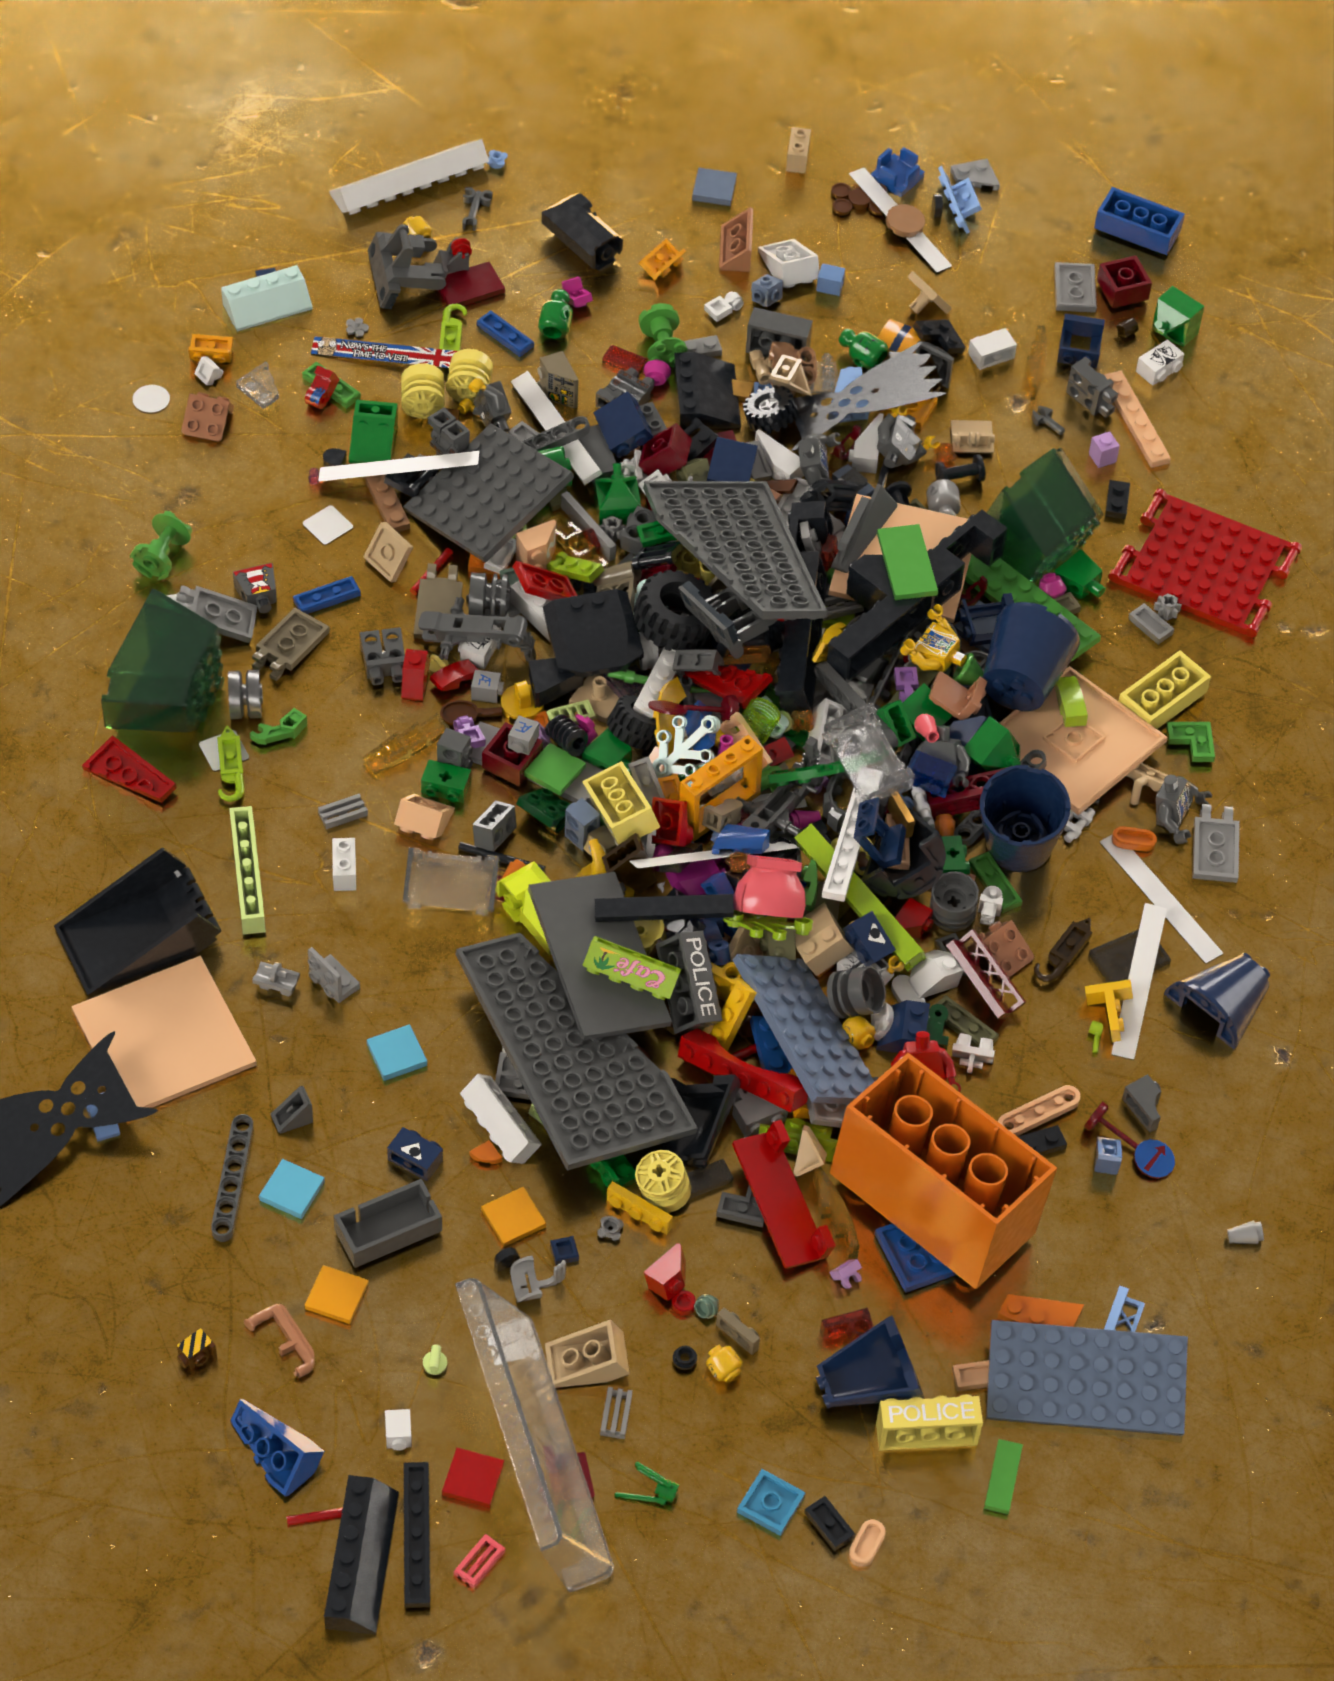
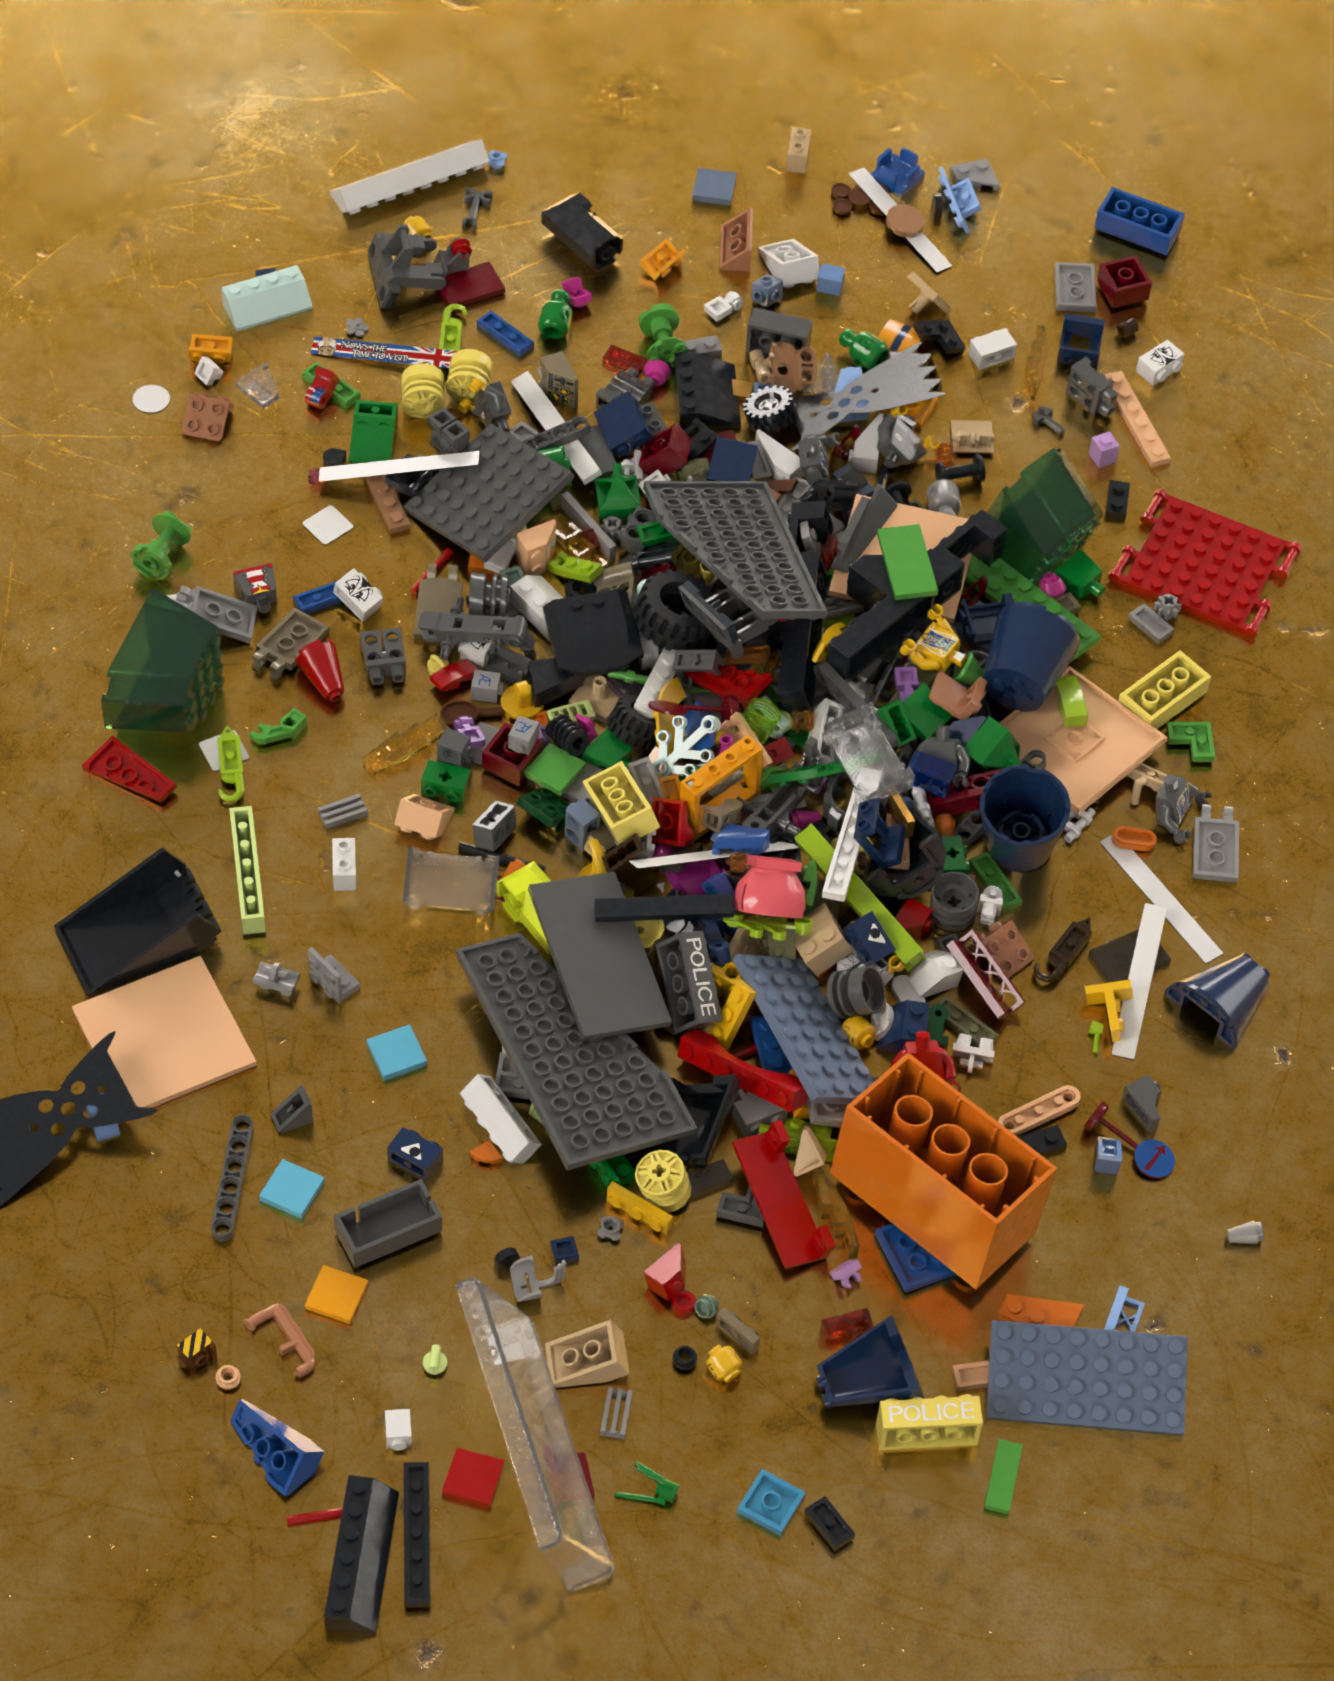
(228, 1370): none -> light nougat plate
(245, 694): flat silver wheel -> none
(322, 668): none -> red cone
(358, 594): none -> white brick
(388, 552): tan tile -> none
(415, 674): red slope -> none
(467, 1577): coral tile -> none
(510, 664): none -> dark grey hinge
(513, 1216): light orange tile -> none
(543, 582): red tile -> none
(631, 967): lime brick -> none
(790, 374): tan slope -> none
(867, 1543): light nougat tile -> none
(926, 726): coral cone -> none
(941, 359): dark grey slope -> none
(1177, 316): green piece -> none

